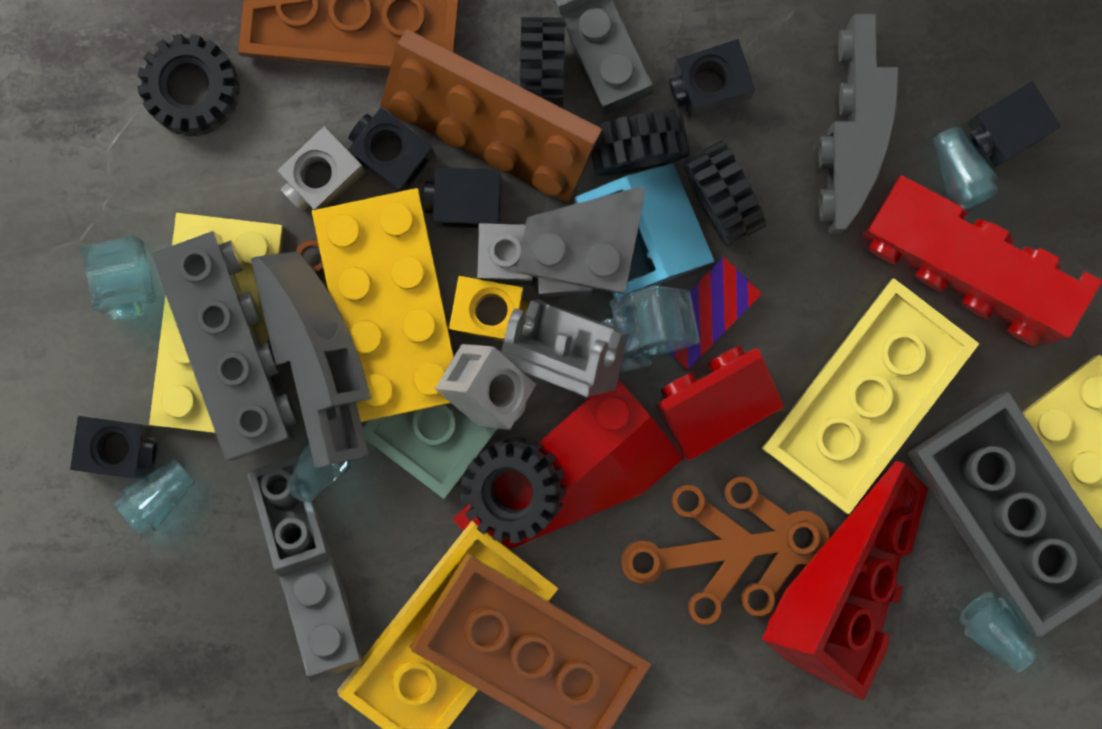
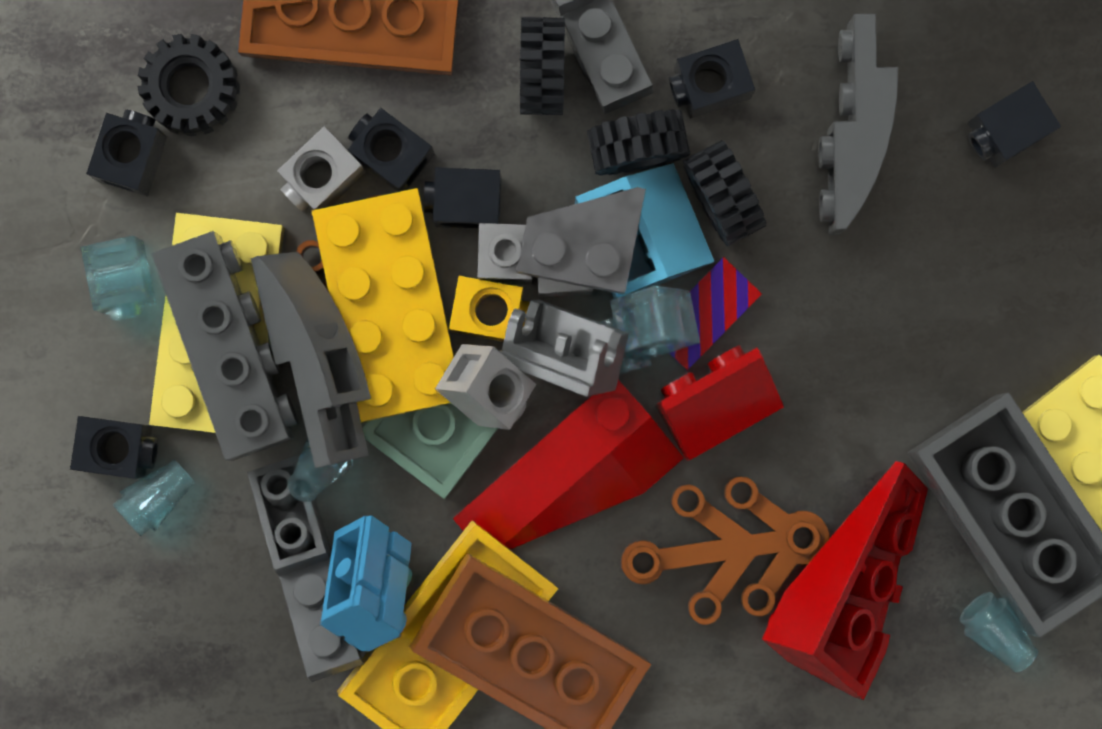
(137, 174): none -> black brick
(367, 584): none -> dark azure brick
(487, 507): black tyre -> none
(488, 116): dark orange plate -> none
(870, 396): light yellow plate -> none
(964, 170): clear light blue cone -> none
(978, 264): red wedge -> none

